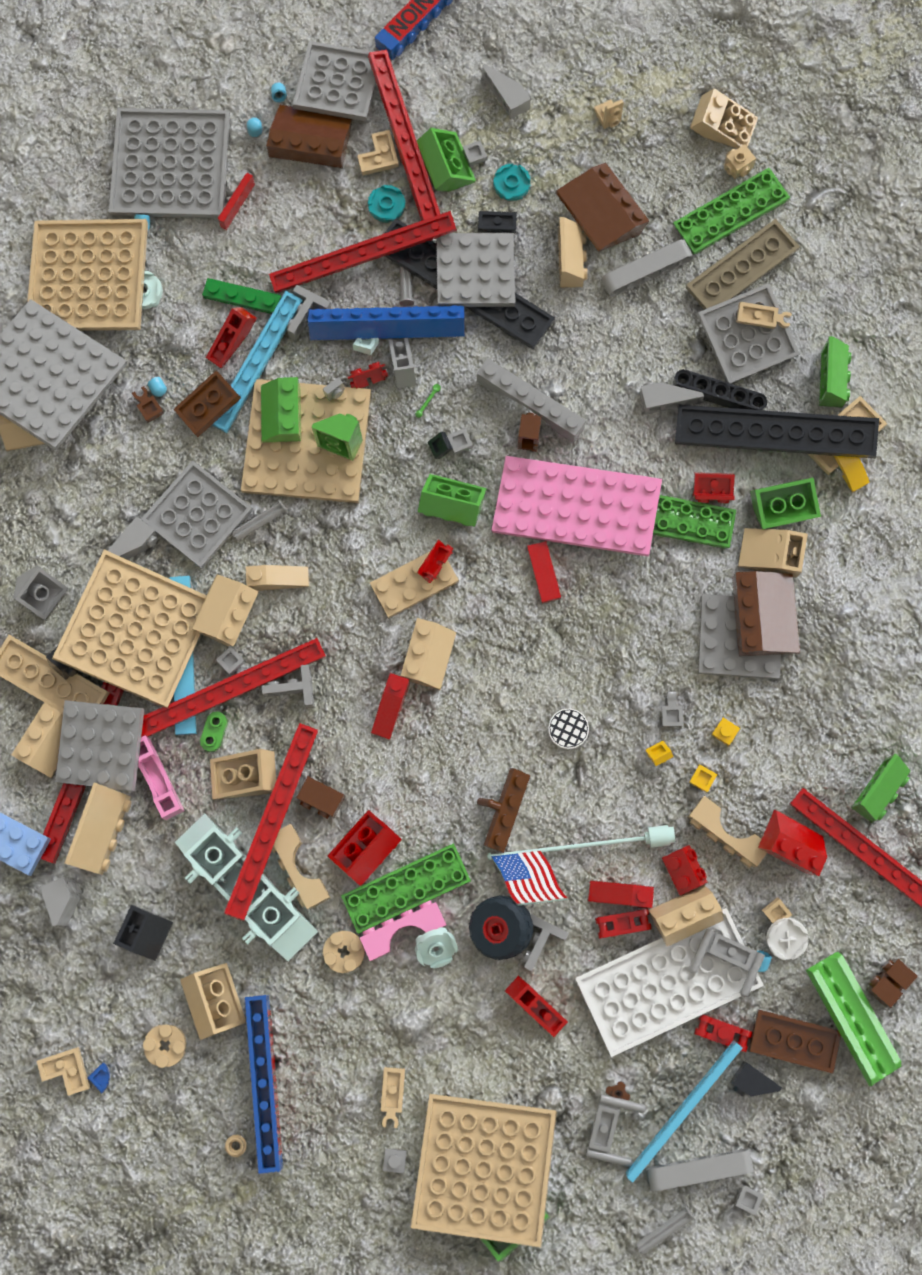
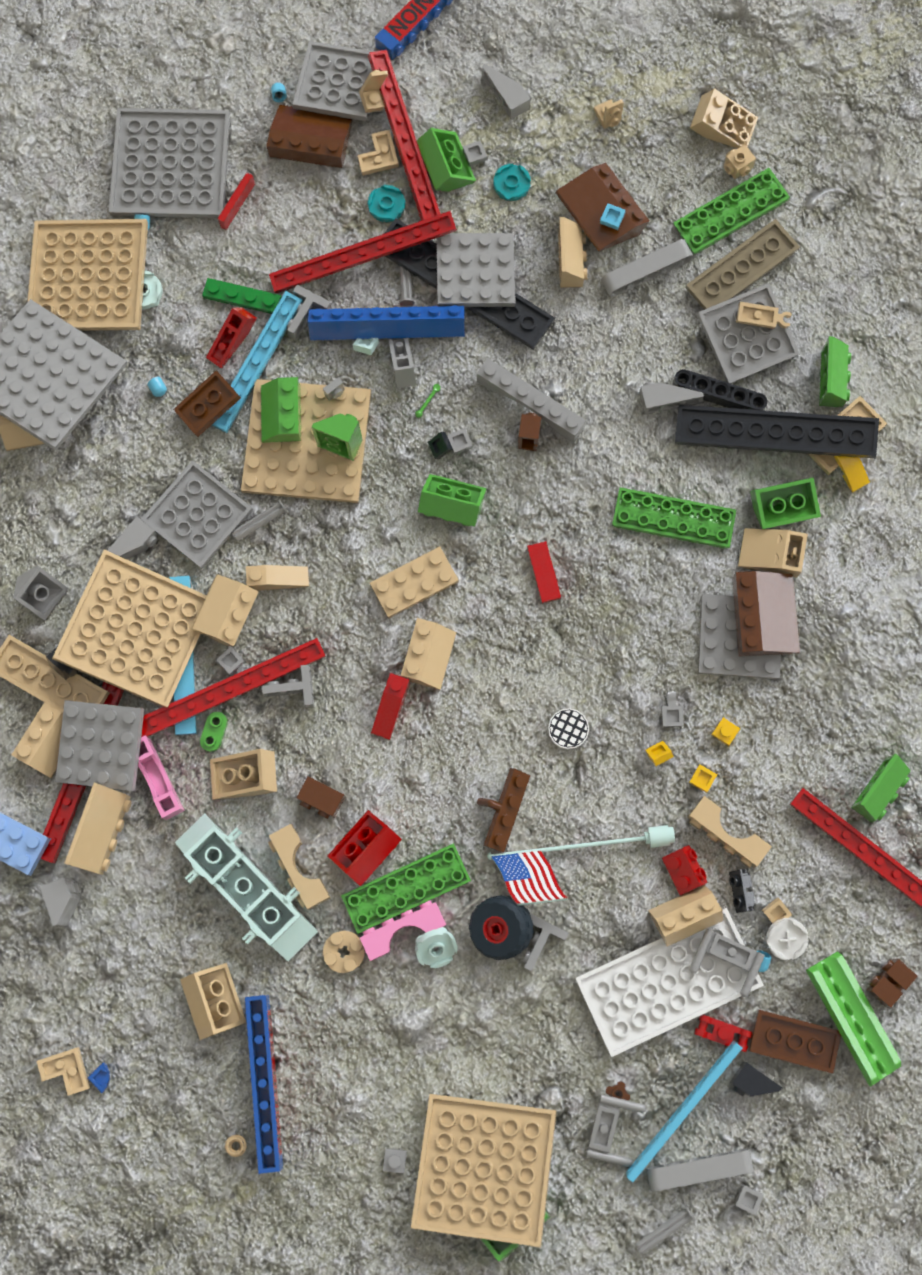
(143, 932): black slope -> none
(148, 406): reddish brown plate -> none
(153, 1043): tan plate -> none
(254, 127): medium azure piece -> none
(271, 823): red plate -> none
(370, 91): none -> tan bracket
(374, 372): red hinge -> none
(392, 1093): tan plate -> none
(433, 563): red hinge -> none
(497, 221): black plate -> none
(536, 1006): red slope -> none
(577, 506): bright pink plate -> none
(612, 216): none -> medium azure plate
(621, 894): red slope -> none
(623, 923): red plate -> none
(713, 487): red bracket -> none
(742, 900): none -> black hinge
(794, 844): red slope -> none

